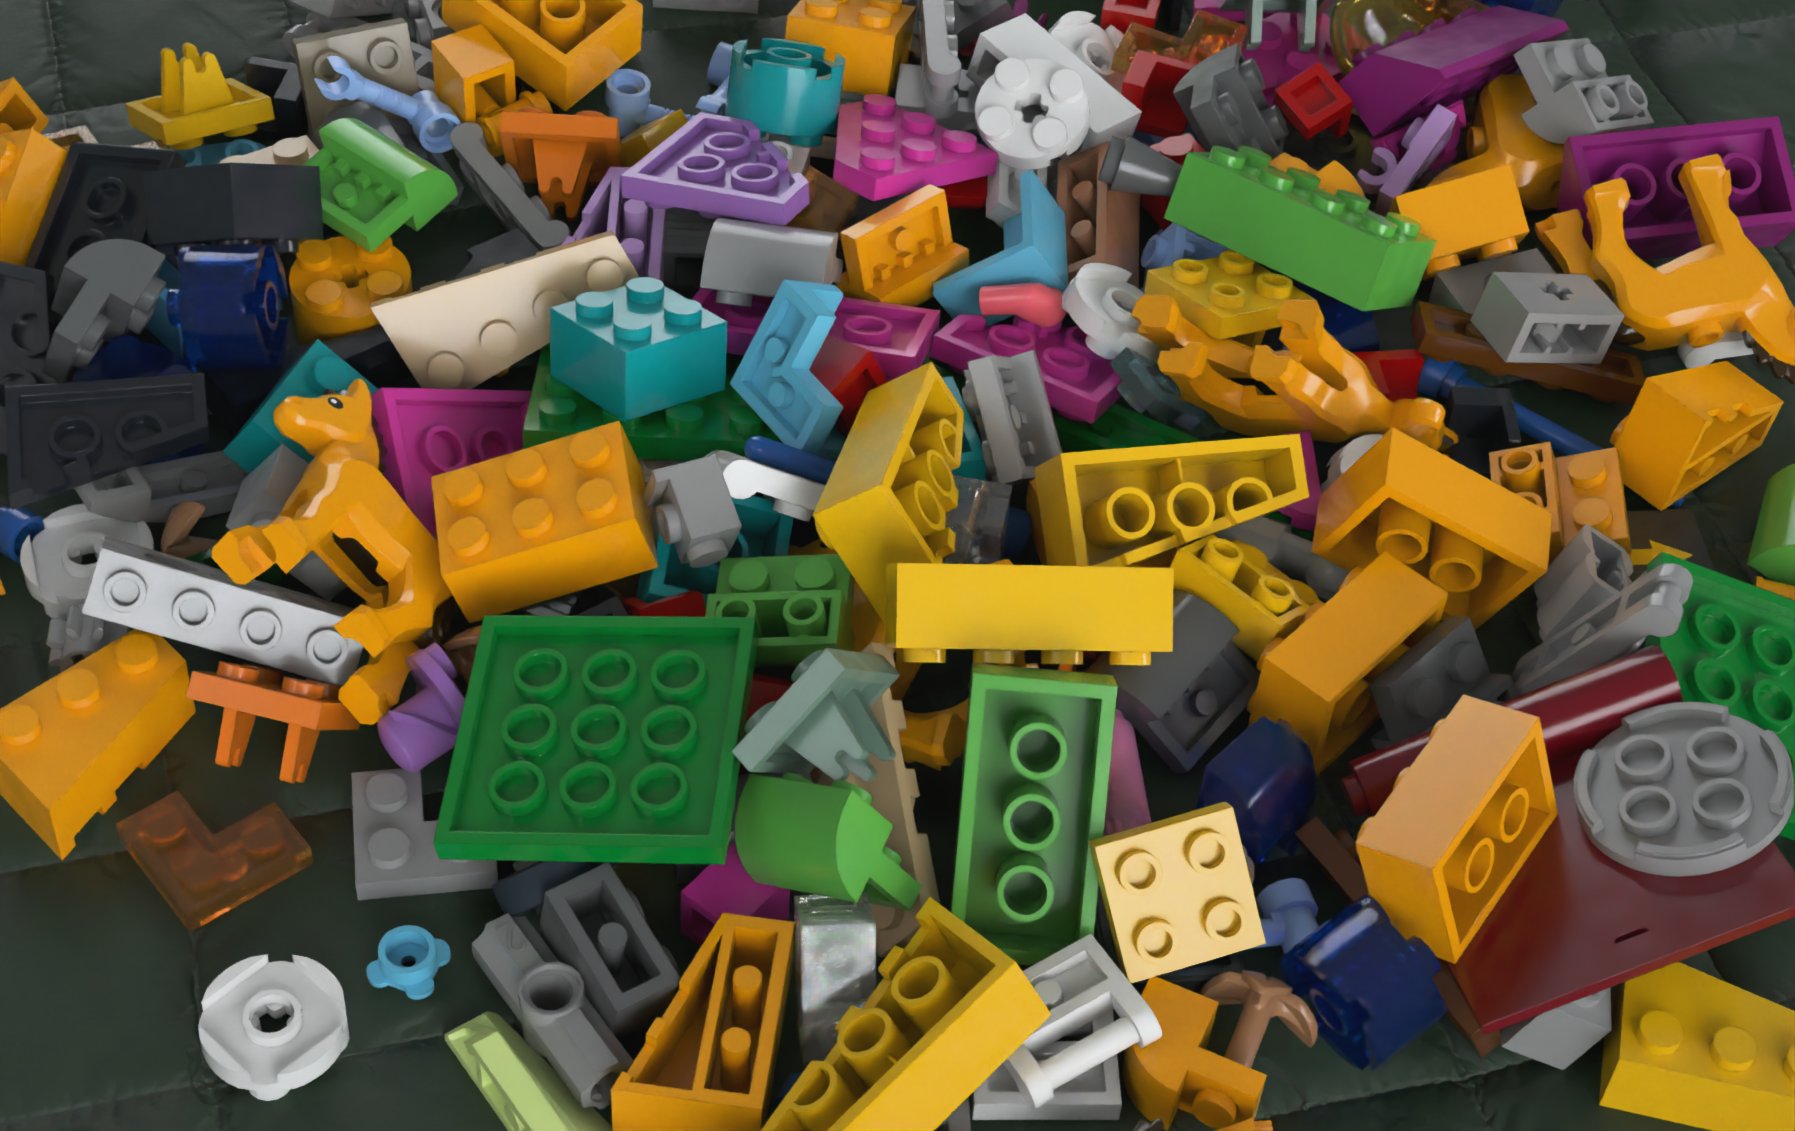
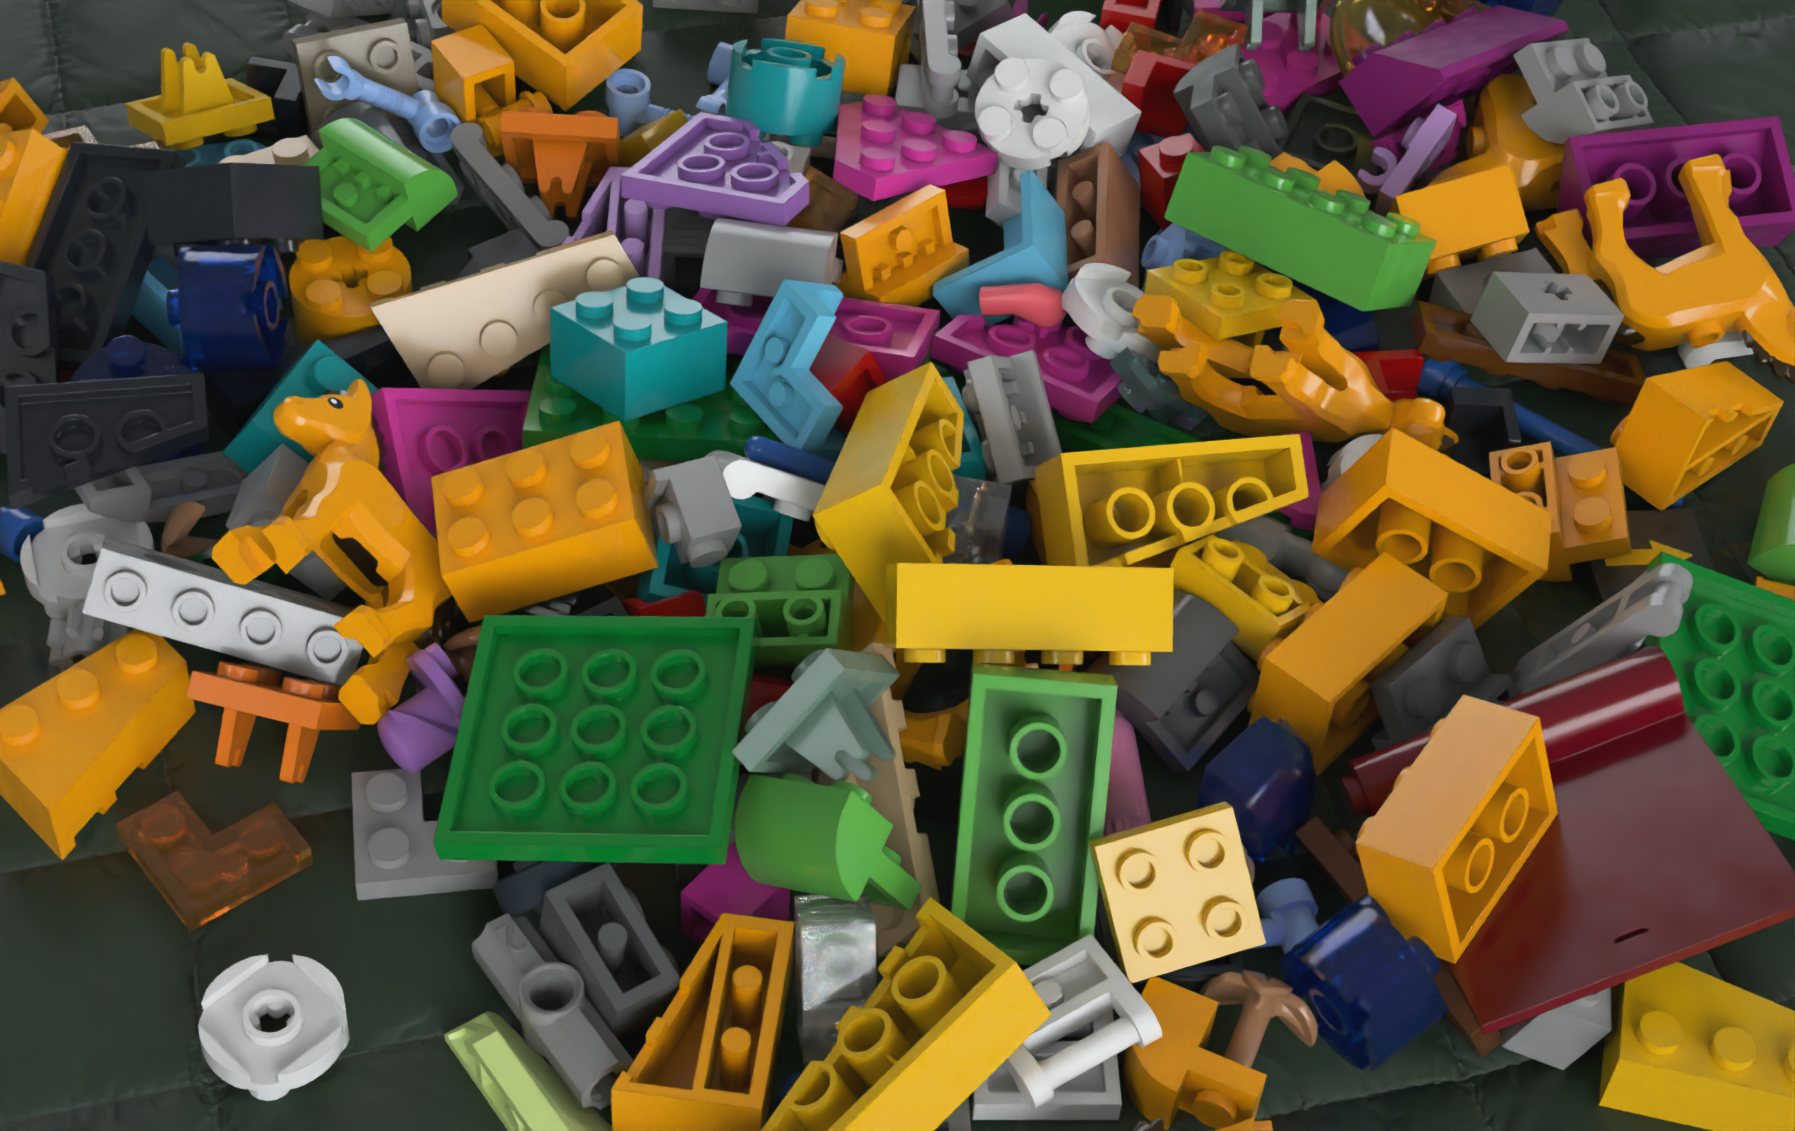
(102, 297): dark grey brick -> none
(405, 945): medium azure plate -> none
(1138, 168): dark grey cone -> none
(1314, 103): red panel -> none
(1580, 580): light grey brick -> none
(1684, 790): light grey tile -> none

